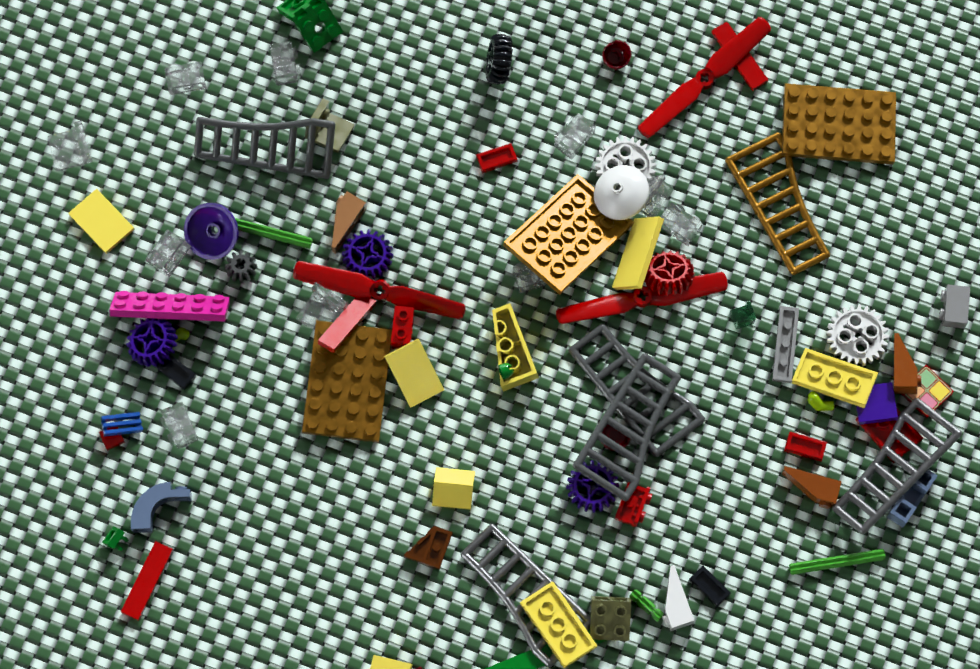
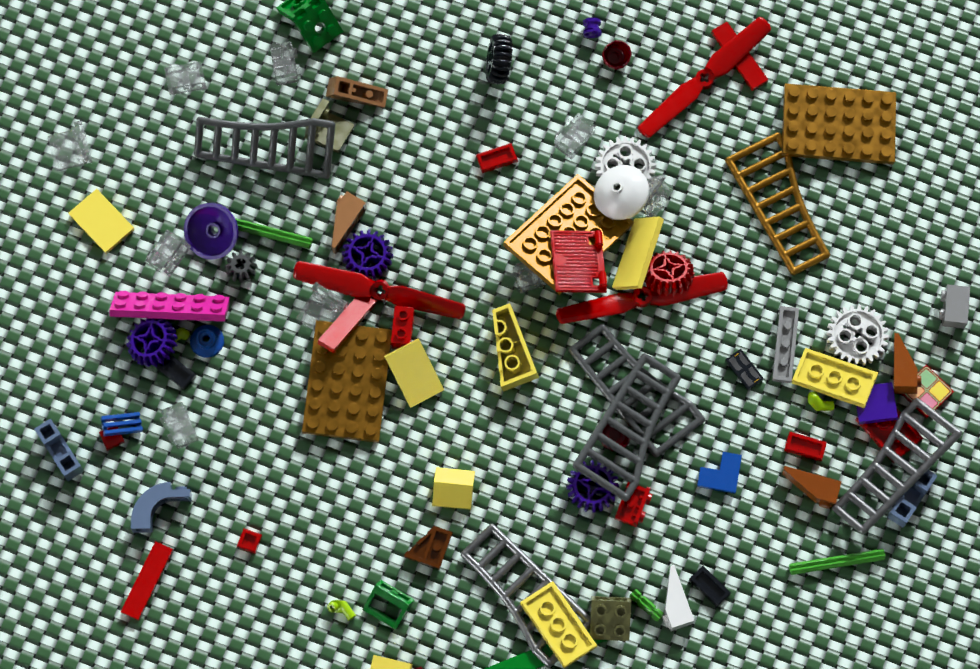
(59, 449): none -> sand blue arch
(113, 538): green tile -> none
(209, 348): none -> blue piece
(249, 541): none -> red tile
(340, 606): none -> lime arm
(356, 92): none -> medium nougat slope
(392, 595): none -> green tile
(504, 370): green hinge -> none
(577, 261): none -> red window
(592, 28): none -> dark purple wheel
(681, 224): clear brick -> none
(723, 479): none -> blue tile
(743, 316): clear green panel -> none
(744, 369): none -> tile

